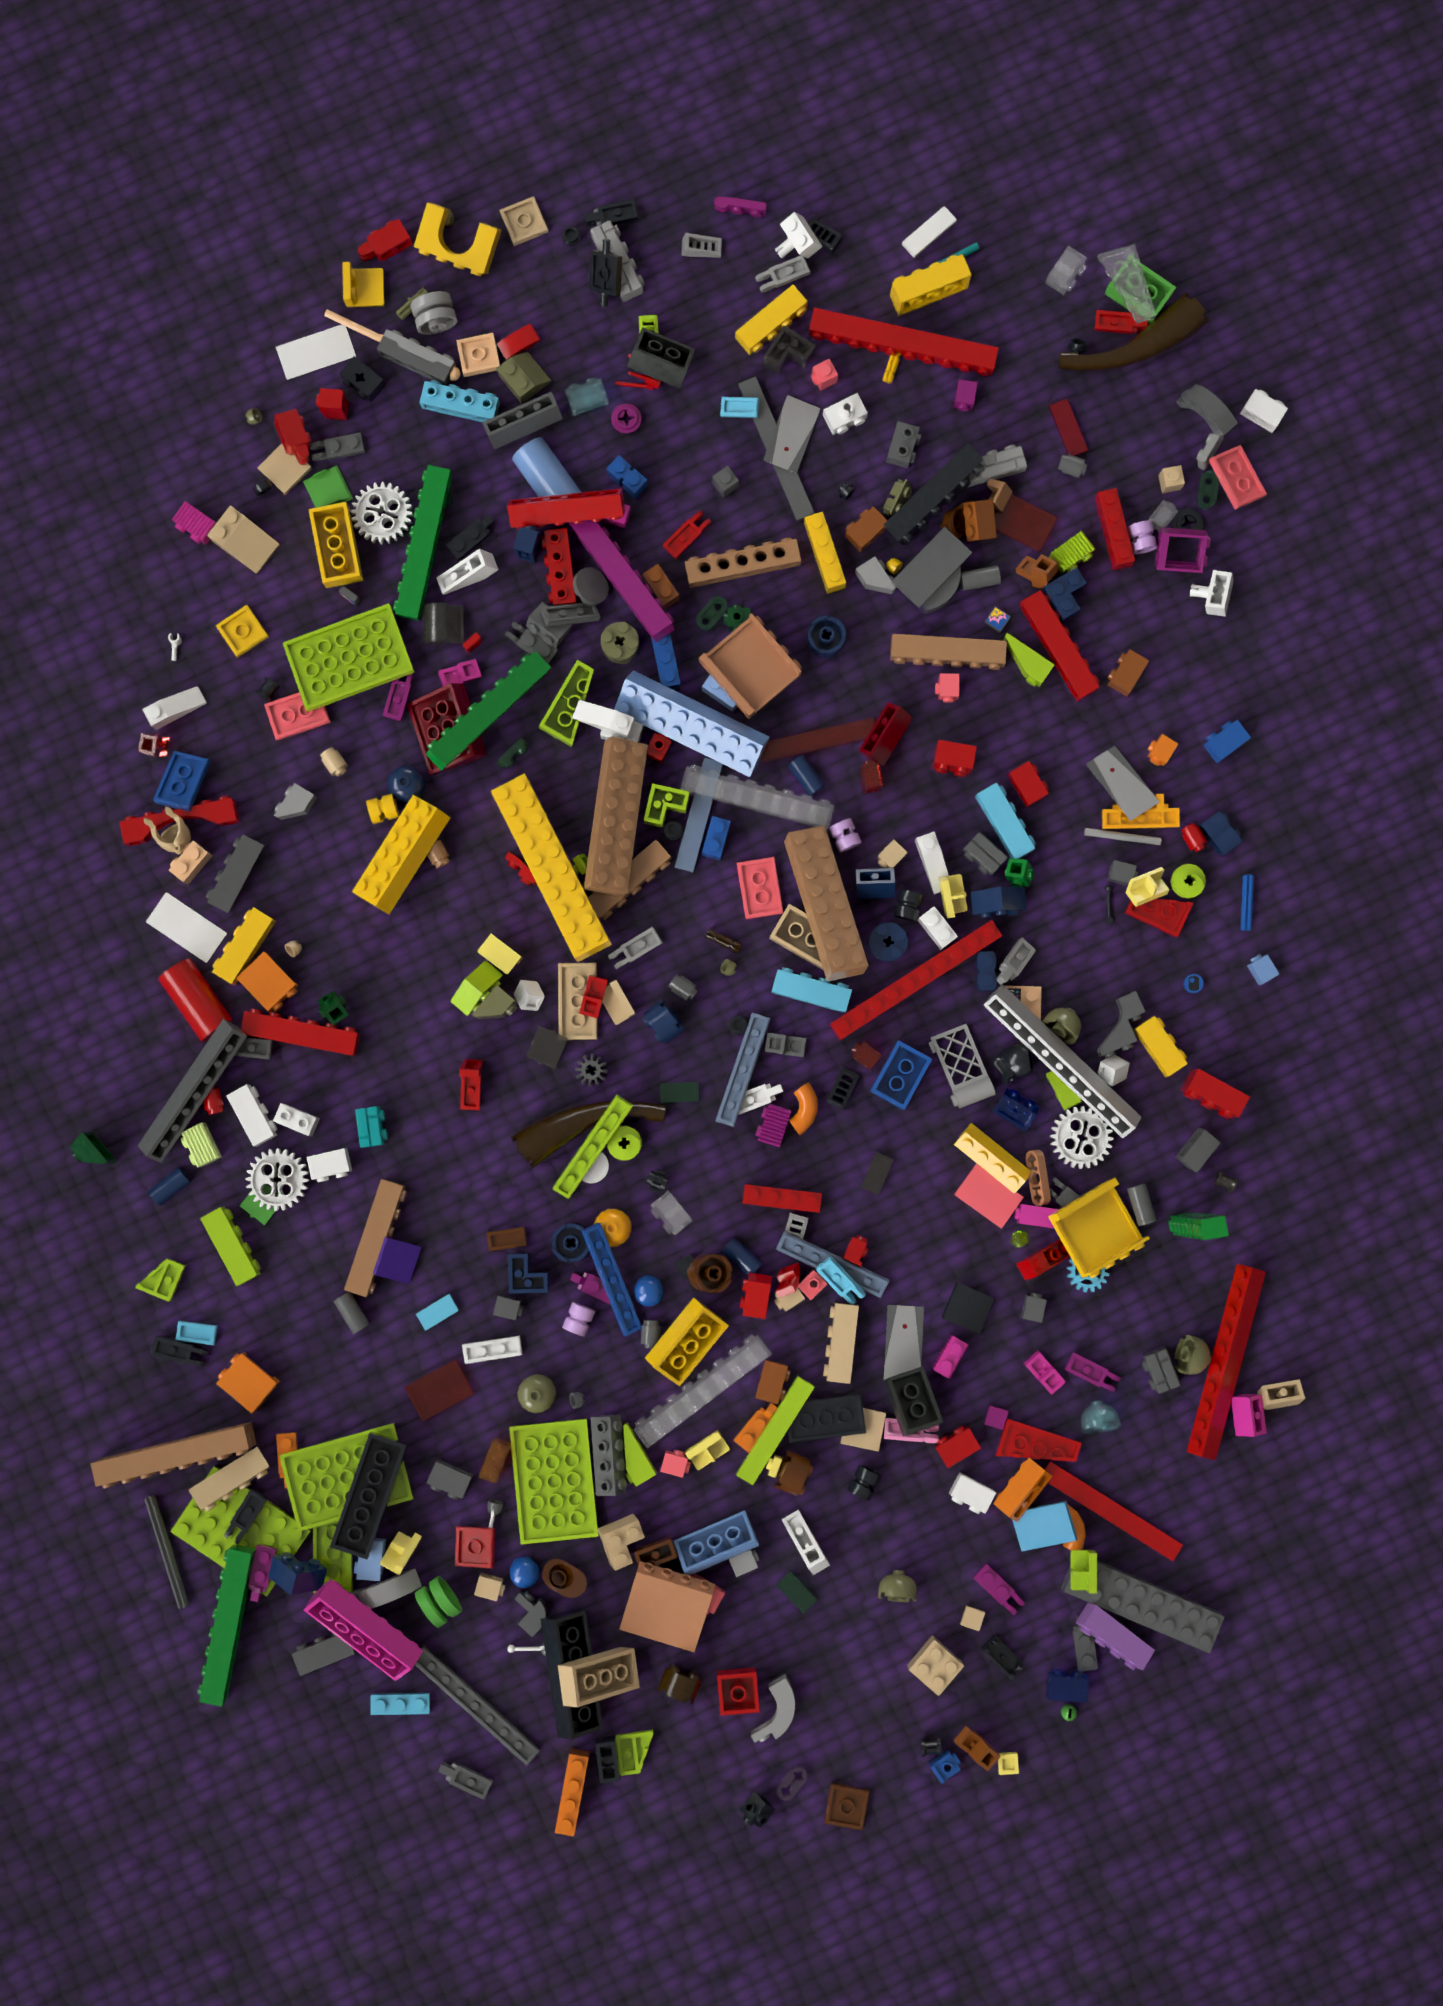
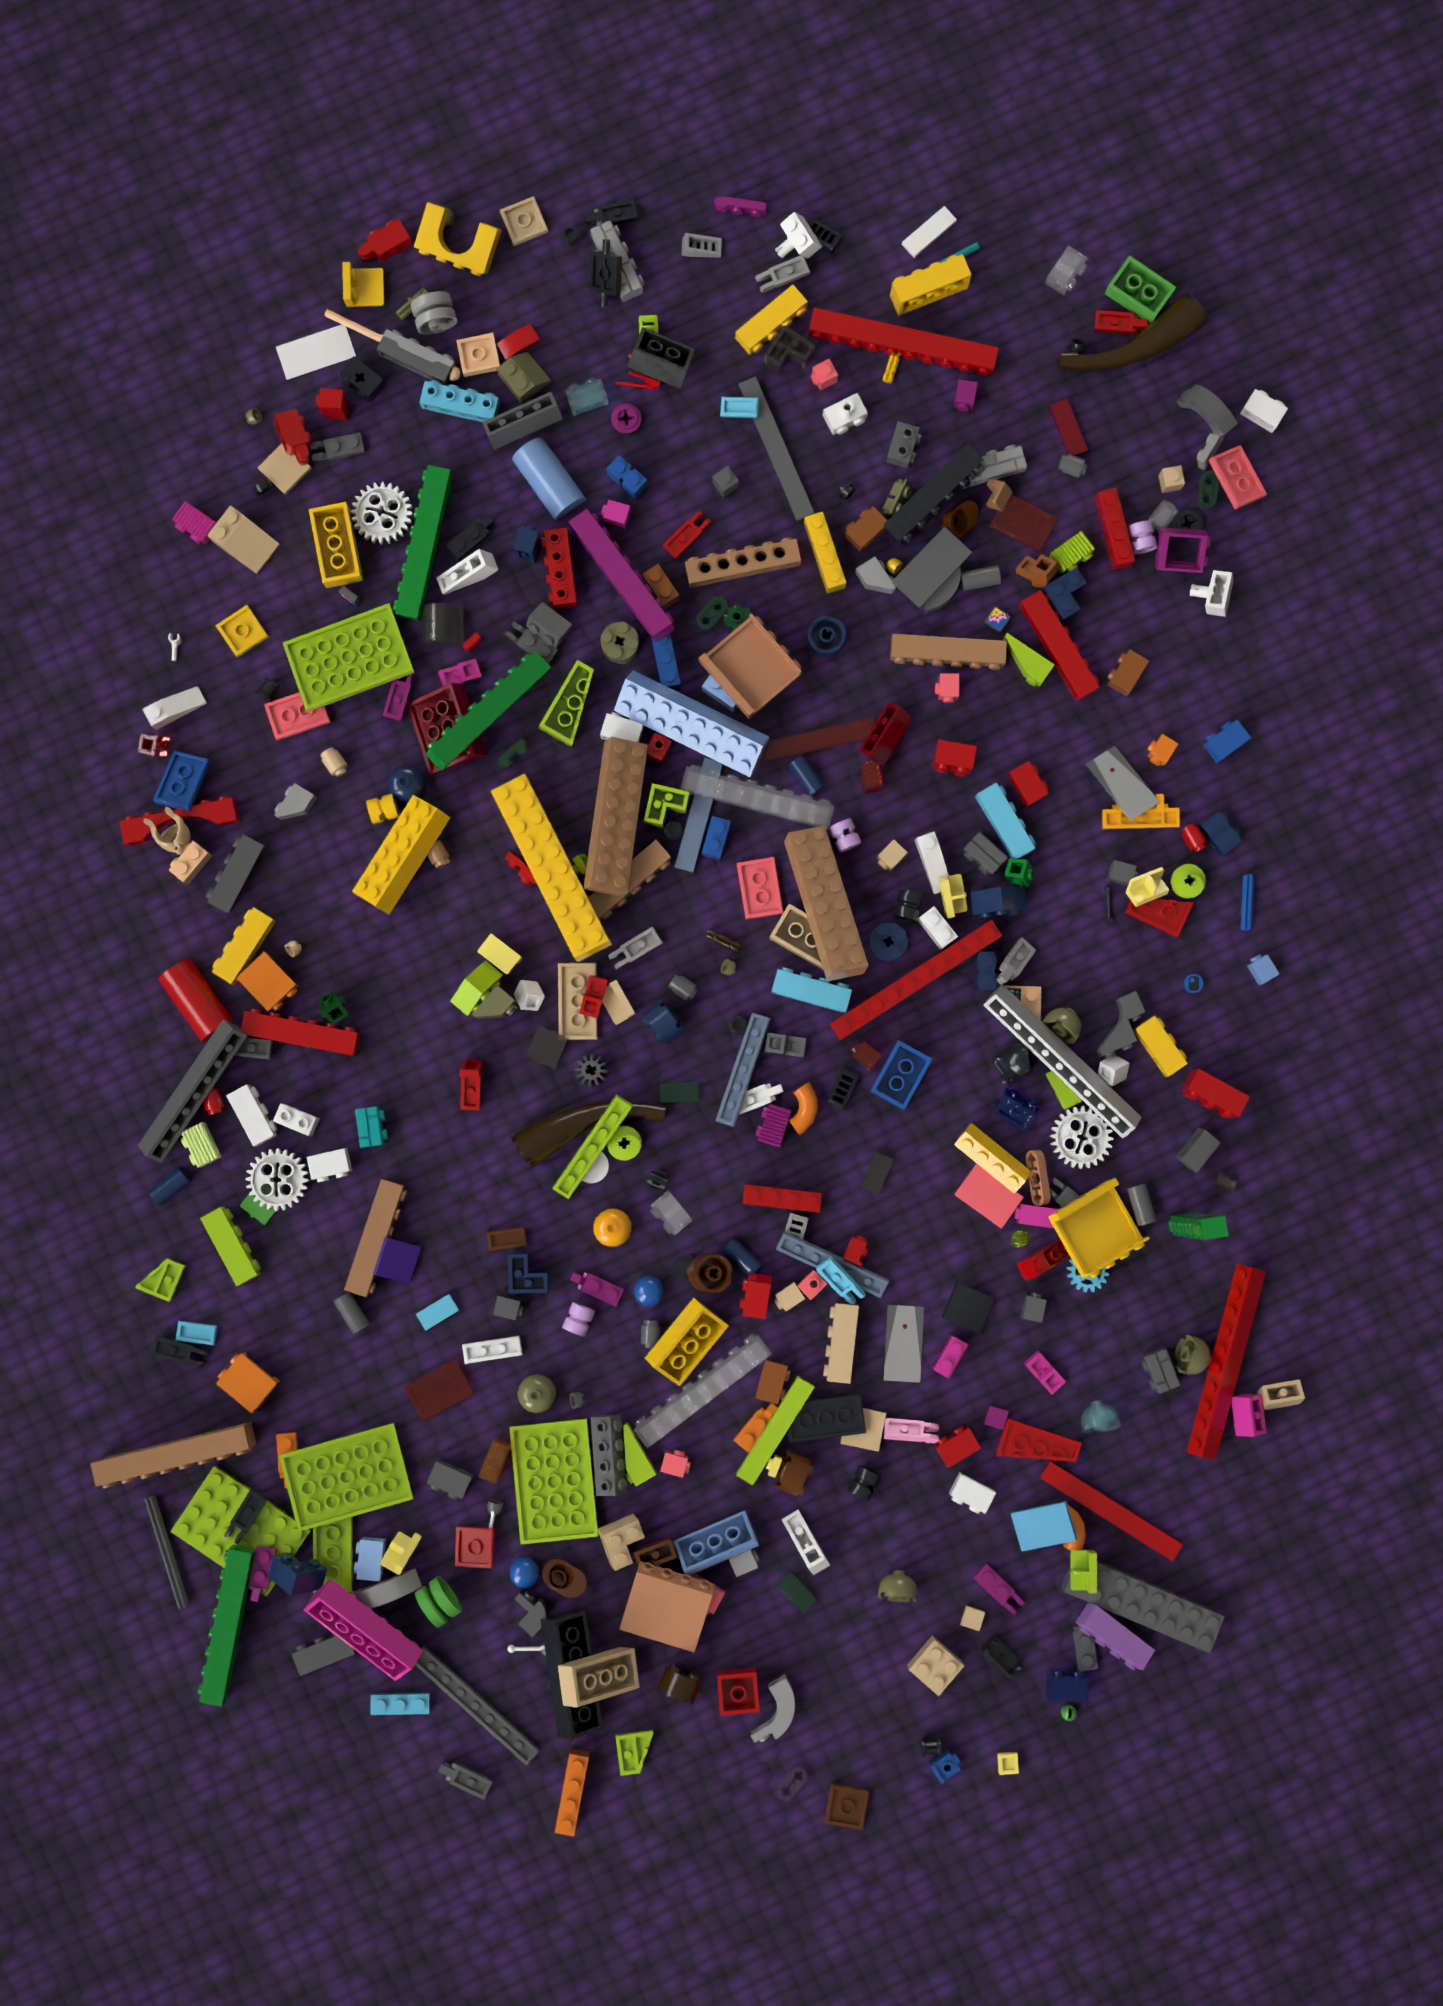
(90, 1149): dark green slope -> none
(186, 927): white sticker -> none
(228, 1479): tan brick -> none
(328, 488): bright green piece -> none
(369, 1495): black brick -> none
(489, 1587): tan brick -> none
(560, 1243): dark blue brick -> none
(566, 508): red brick -> none
(569, 614): dark grey tile -> none
(590, 586): dark grey tile -> none
(603, 718): white slope -> none
(607, 1759): black brick -> none
(611, 1279): blue tile -> none
(707, 1450): light yellow panel -> none
(757, 1810): black brick -> none
(788, 1280): red slope -> none
(791, 434): light grey sticker -> none
(875, 883): dark blue brick -> none
(913, 1401): pearl dark grey brick -> none
(968, 1091): light grey piece -> none
(977, 1748): dark orange brick -> none
(979, 520): dark orange brick -> none
(1022, 1489): orange brick -> none
(1090, 1371): magenta hinge -> none
(1122, 836): light grey bar -> none
(1129, 280): clear wing -> none

